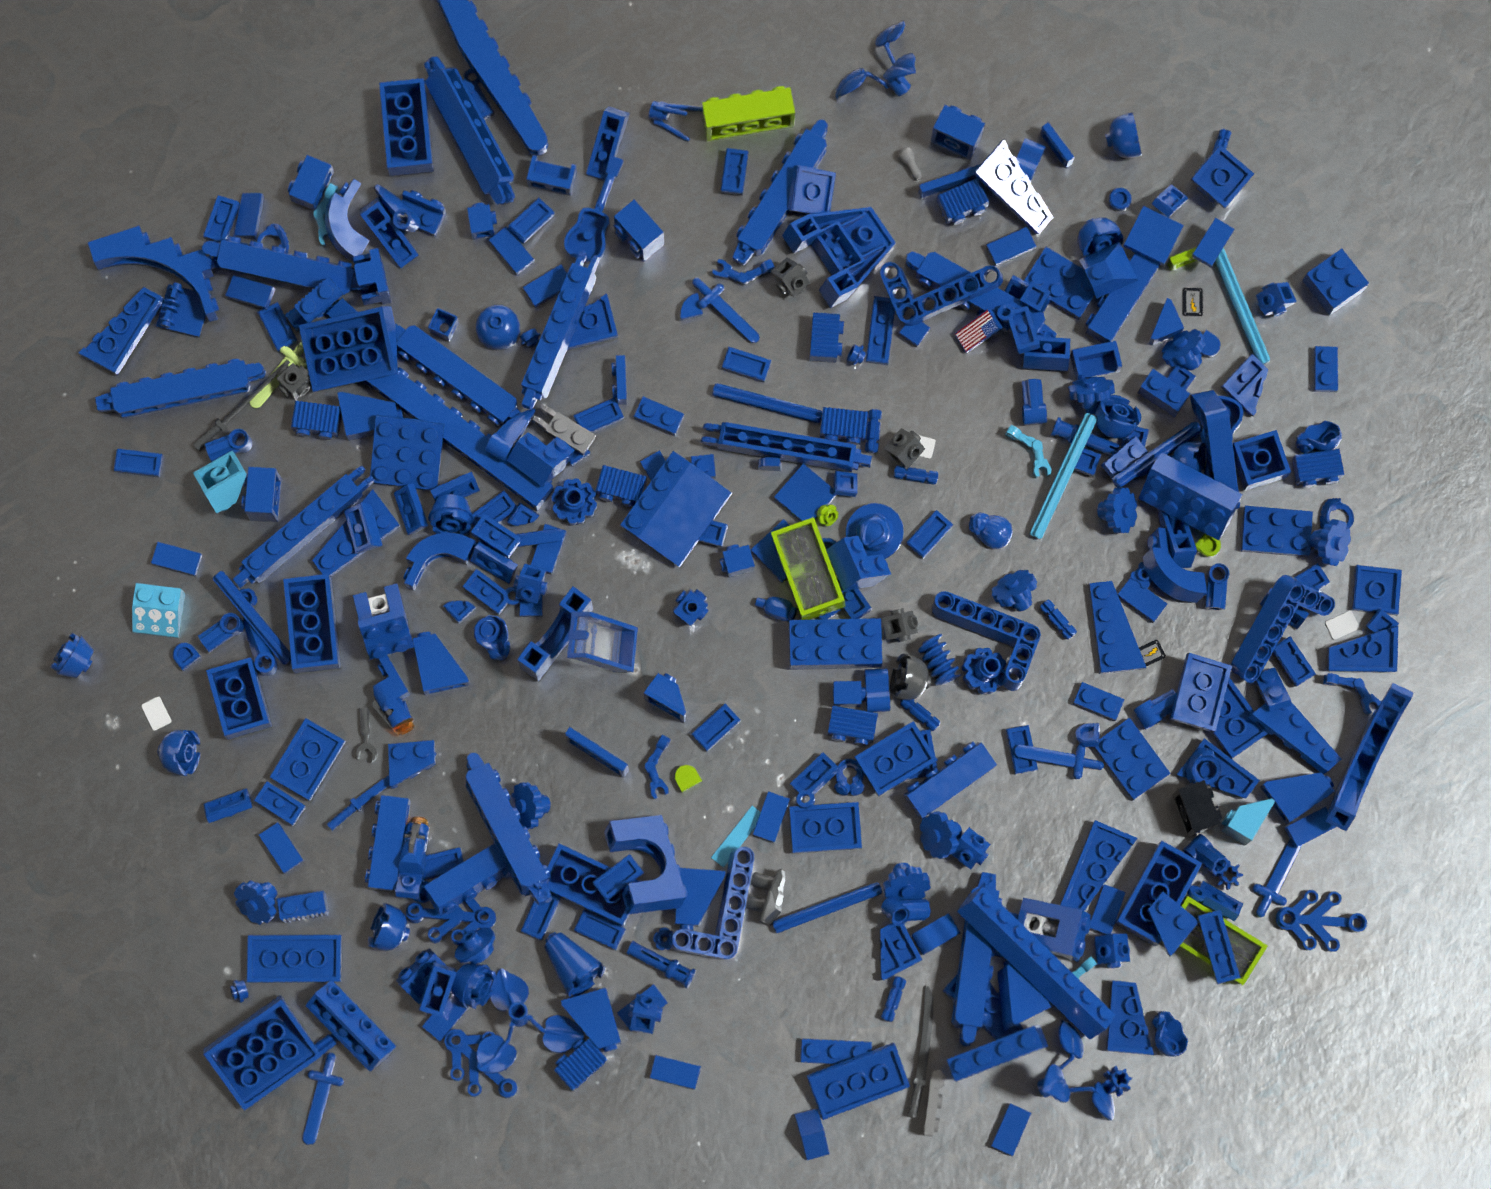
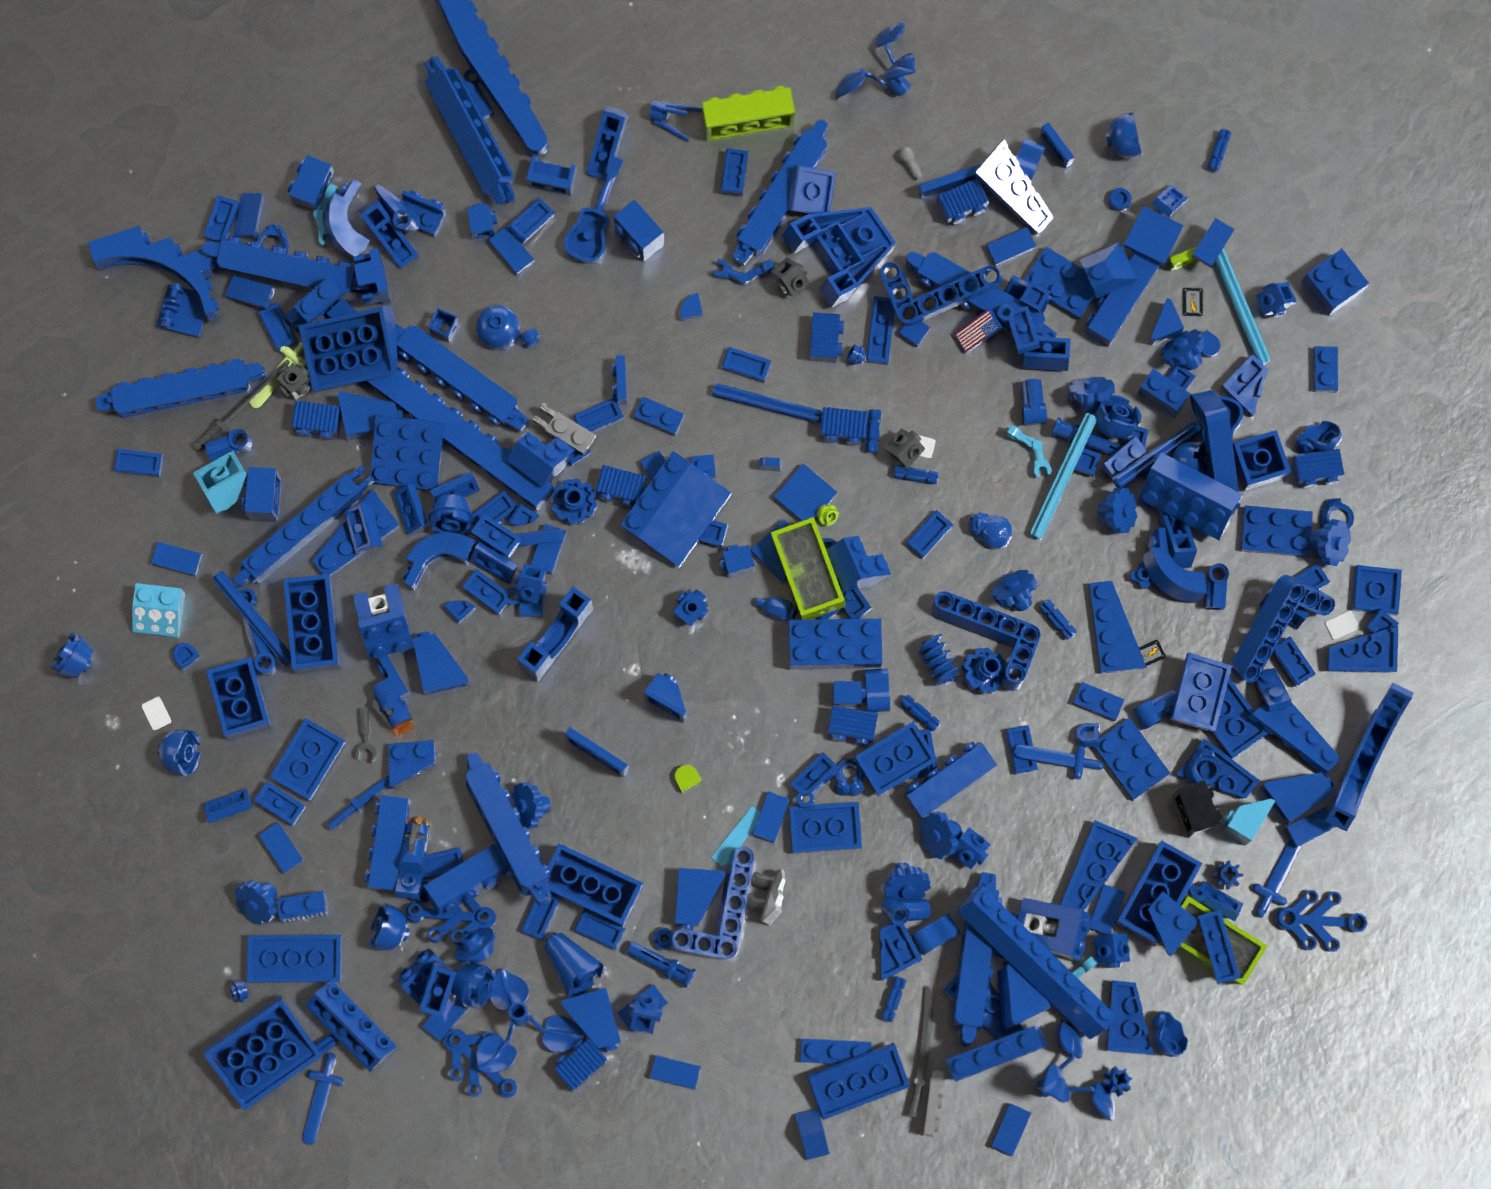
(117, 341): blue wing -> none
(219, 633): blue piece -> none
(406, 127): blue brick -> none
(493, 635): blue hair -> none
(505, 438): blue piece -> none
(546, 286): blue tile -> none
(559, 330): blue hinge -> none
(594, 325): blue wing -> none
(602, 642): door -> none
(618, 877): blue tile -> none
(650, 767): blue piece -> none
(650, 836): arch -> none
(712, 296): blue sword -> none
(716, 727): blue tile -> none
(786, 446): blue hinge -> none
(827, 907): blue axle -> none
(845, 484): blue tile -> none
(877, 528): blue hat -> none
(900, 625): dark grey brick -> none
(910, 678): dark grey cylinder -> none
(957, 131): blue brick -> none
(1096, 360): blue panel -> none
(1098, 235): blue cylinder -> none
(1142, 600): blue tile -> none
(1203, 851): blue piece -> none
(1208, 546): lime tile -> none
(1221, 177): blue panel -> none
(1359, 686): blue piece -> none

